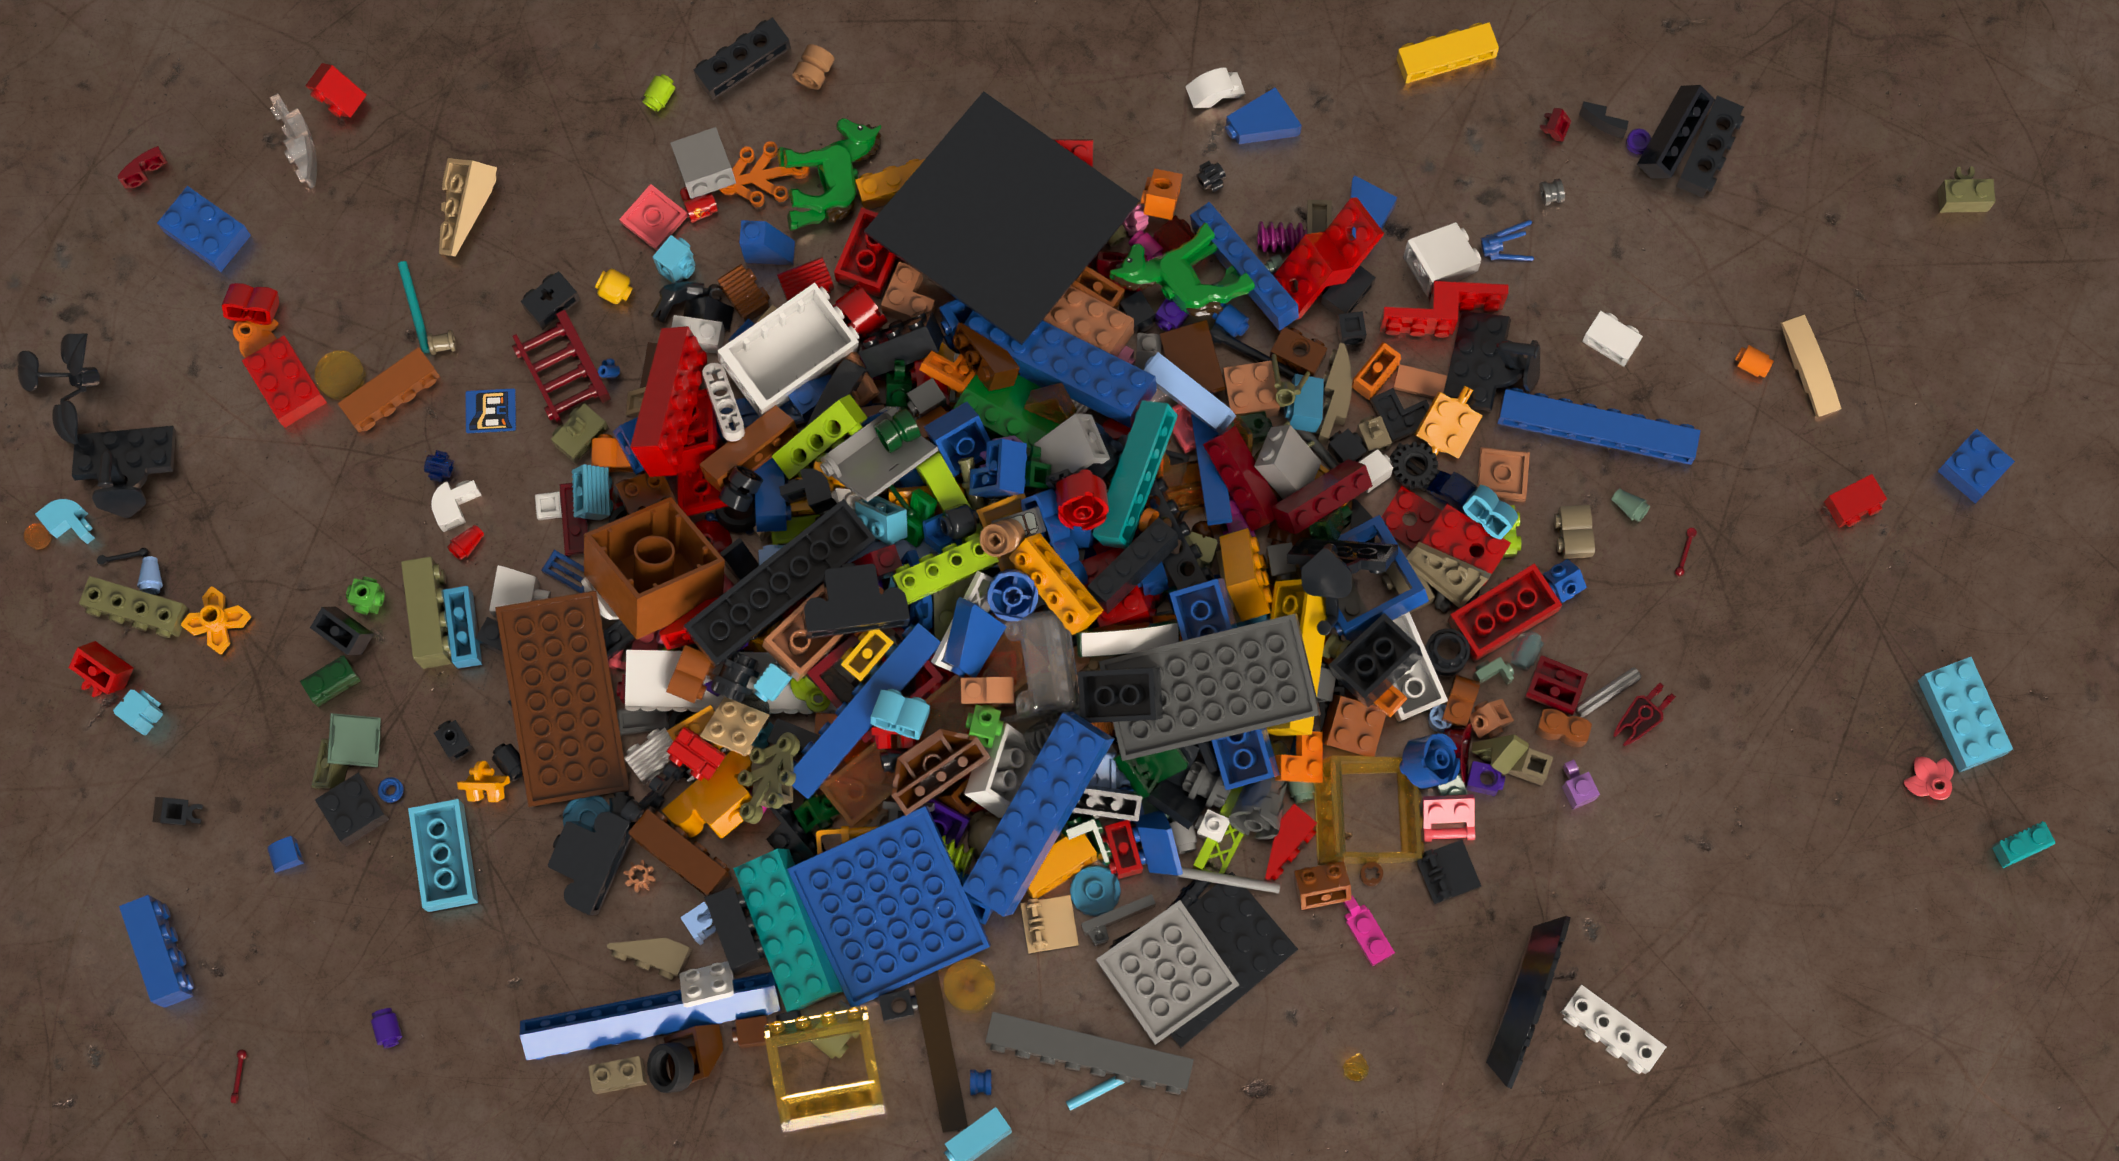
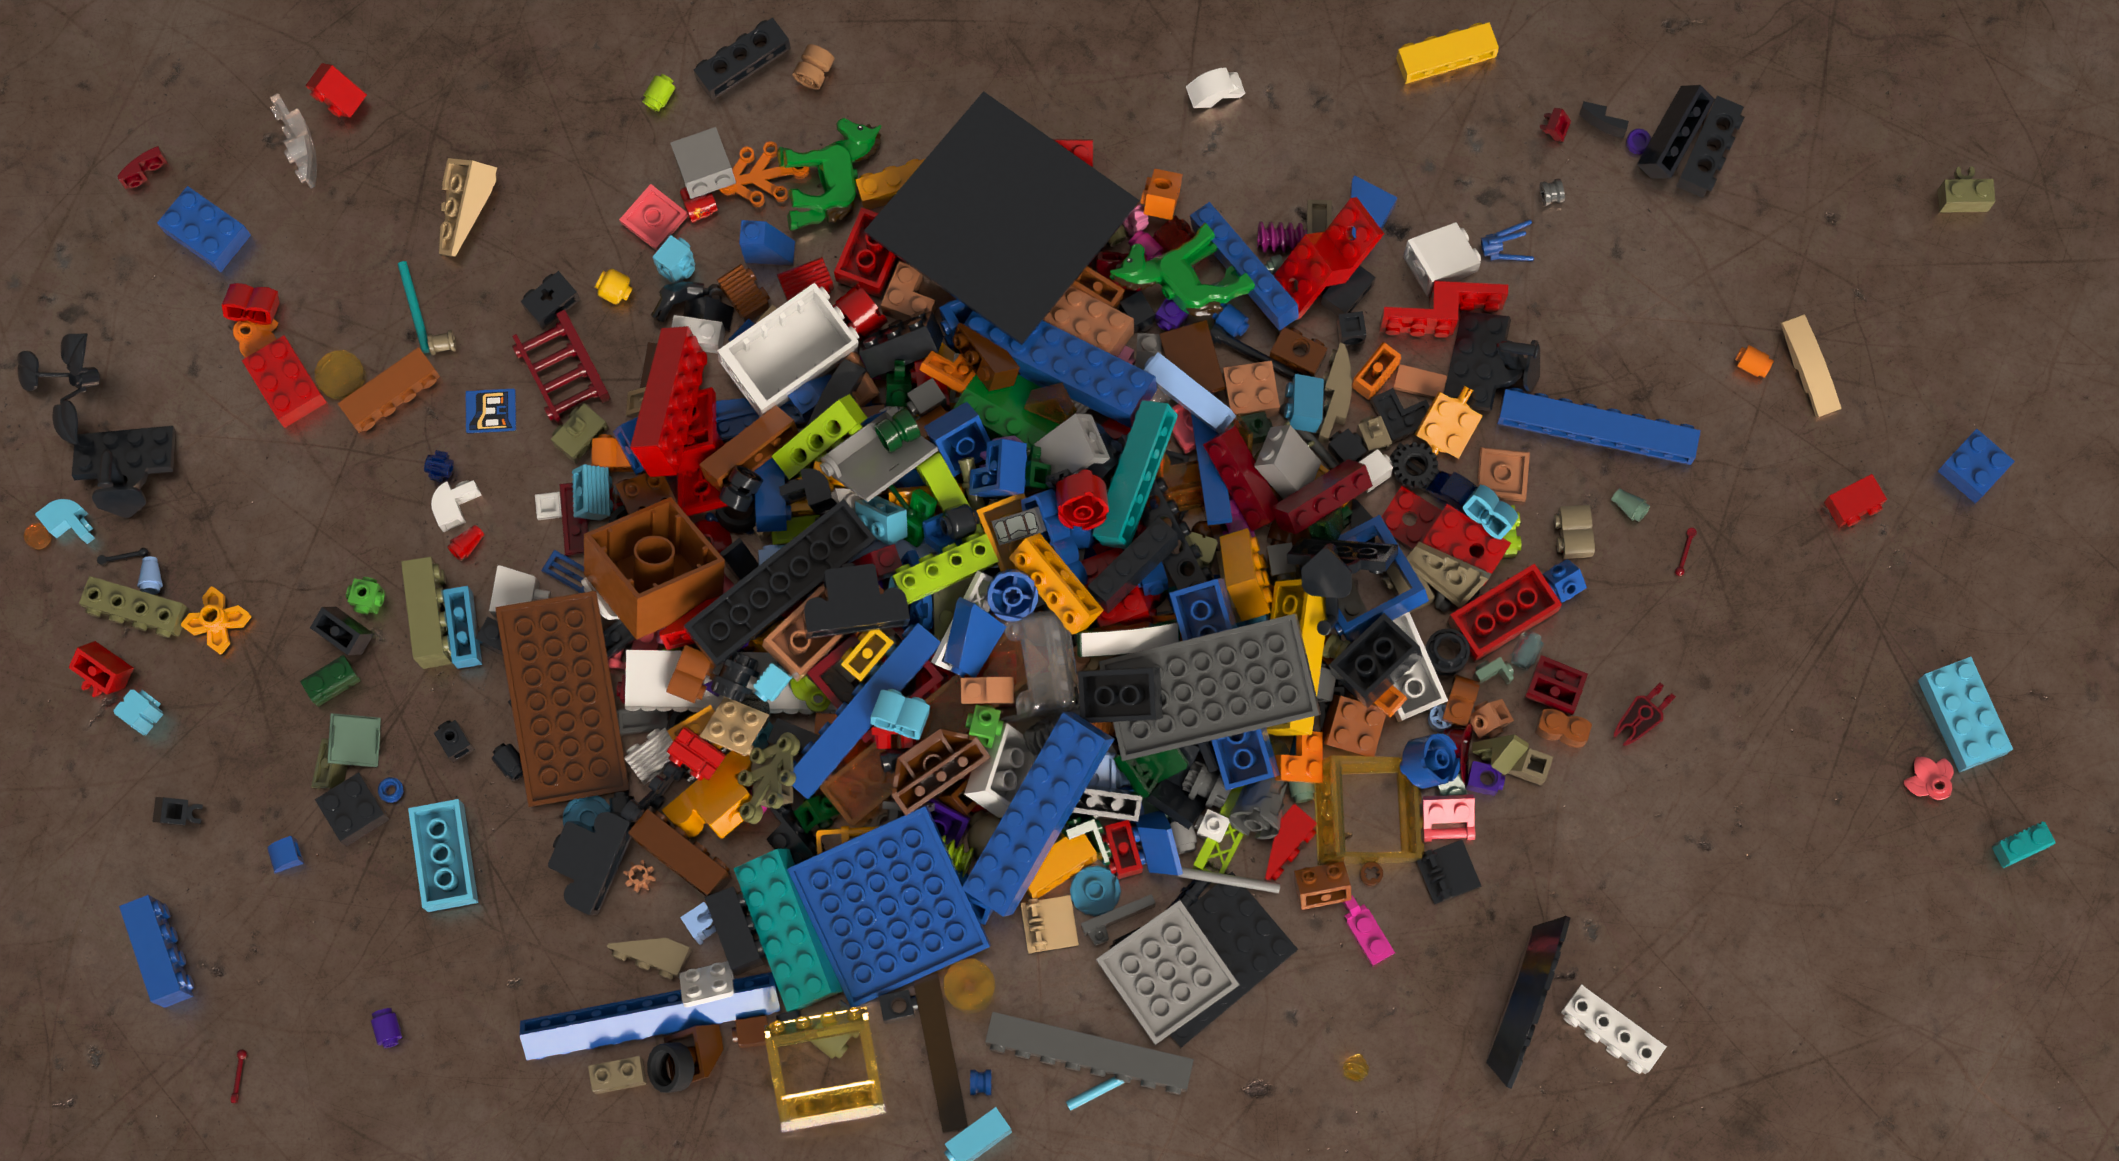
(481, 779): light orange hips -> none
(608, 369): blue arm -> none
(724, 401): white beam -> none
(1002, 537): medium nougat wheel -> none
(1147, 518): orange tile -> none
(1211, 176): black gear -> none
(1263, 120): blue slope -> none
(1286, 390): olive plant -> none
(1579, 788): medium lavender brick -> none
(1608, 692): light grey axle -> none
(1612, 338): white brick -> none

